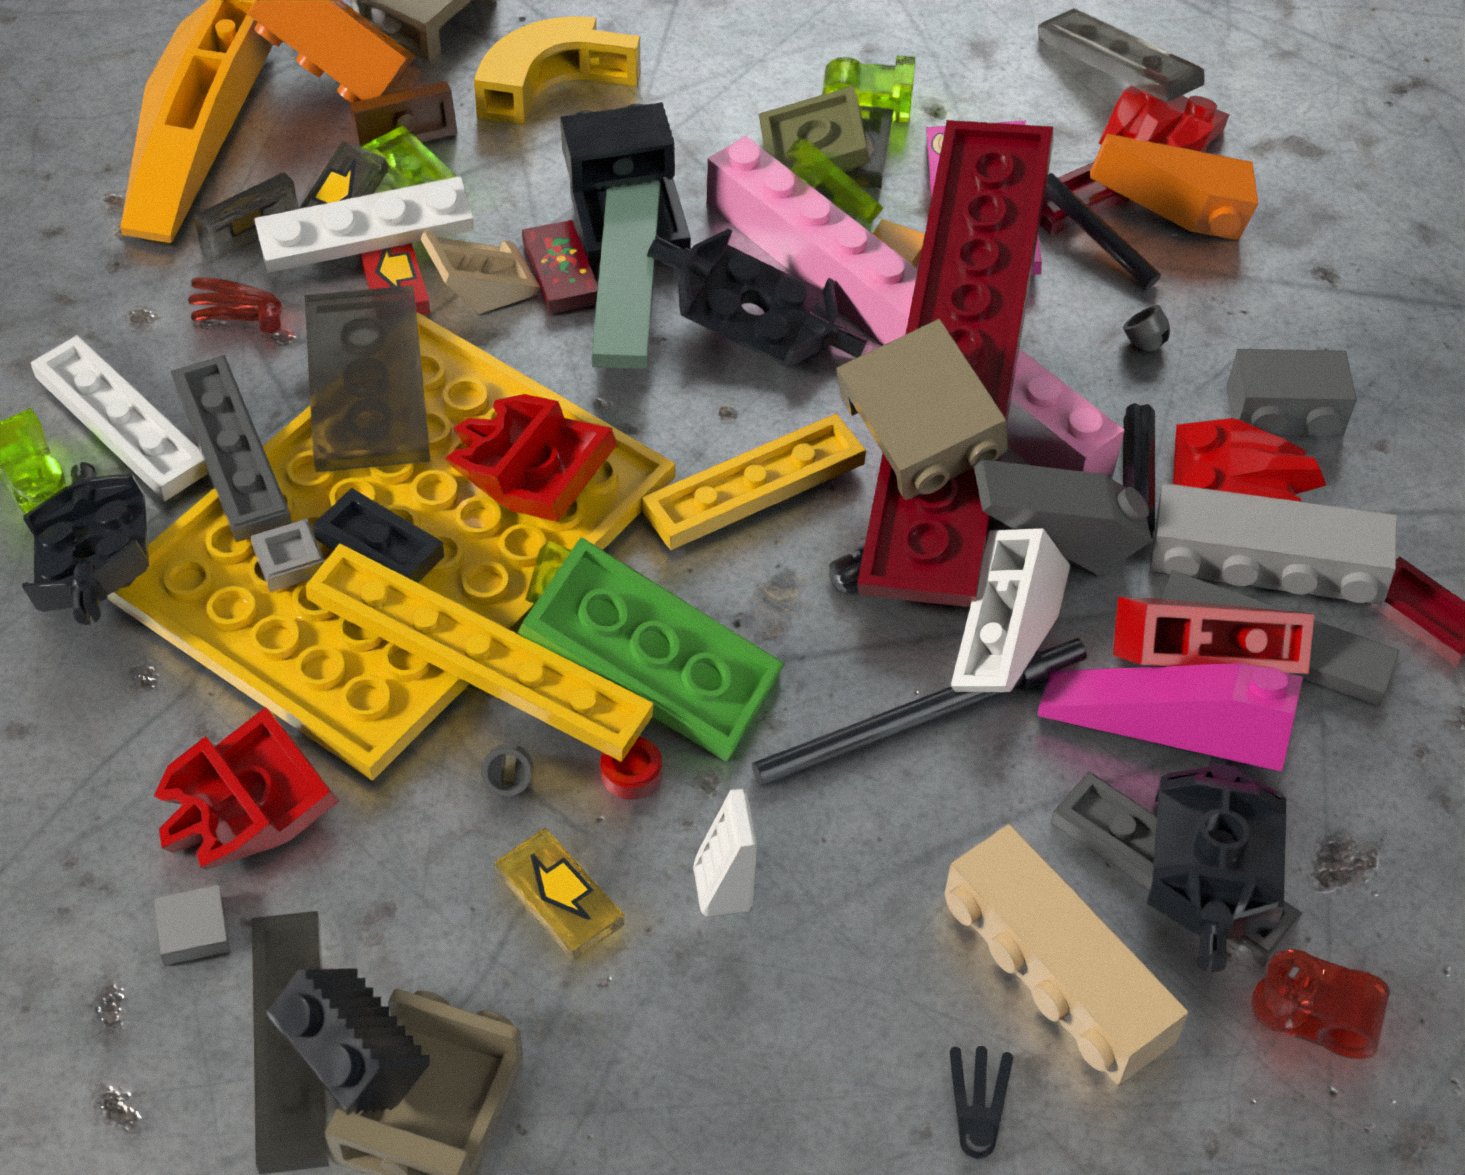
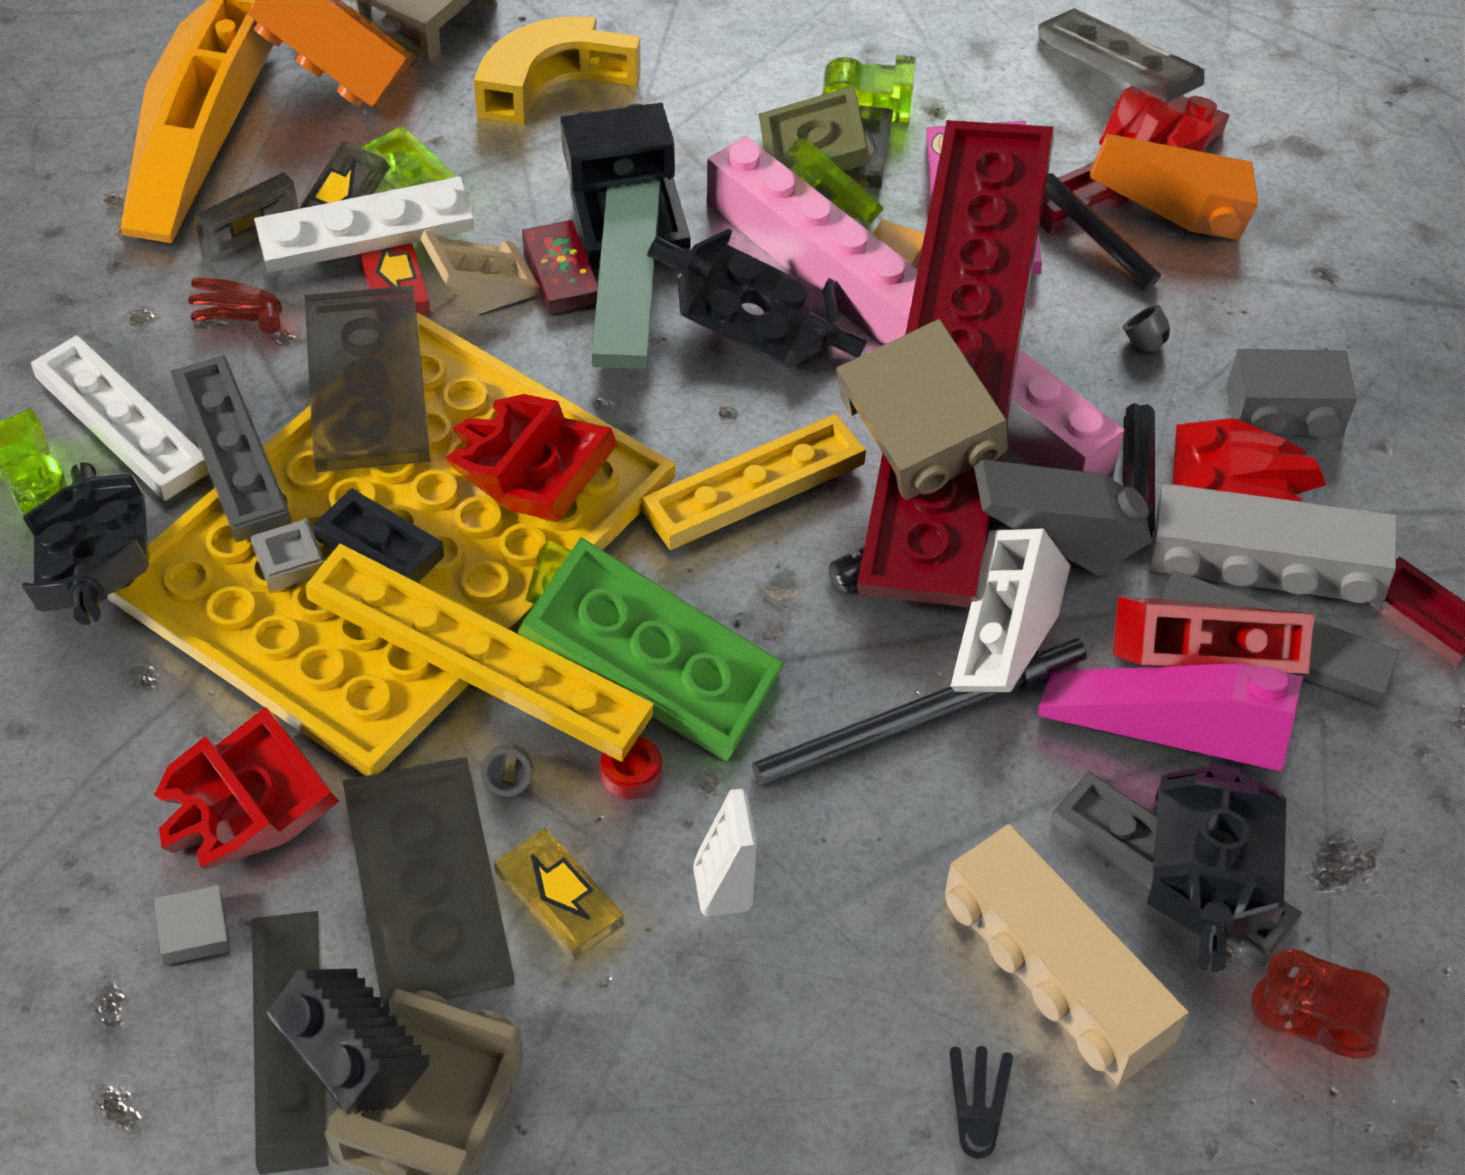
(422, 110): reddish brown plate -> none
(427, 881): none -> clear smoke tile

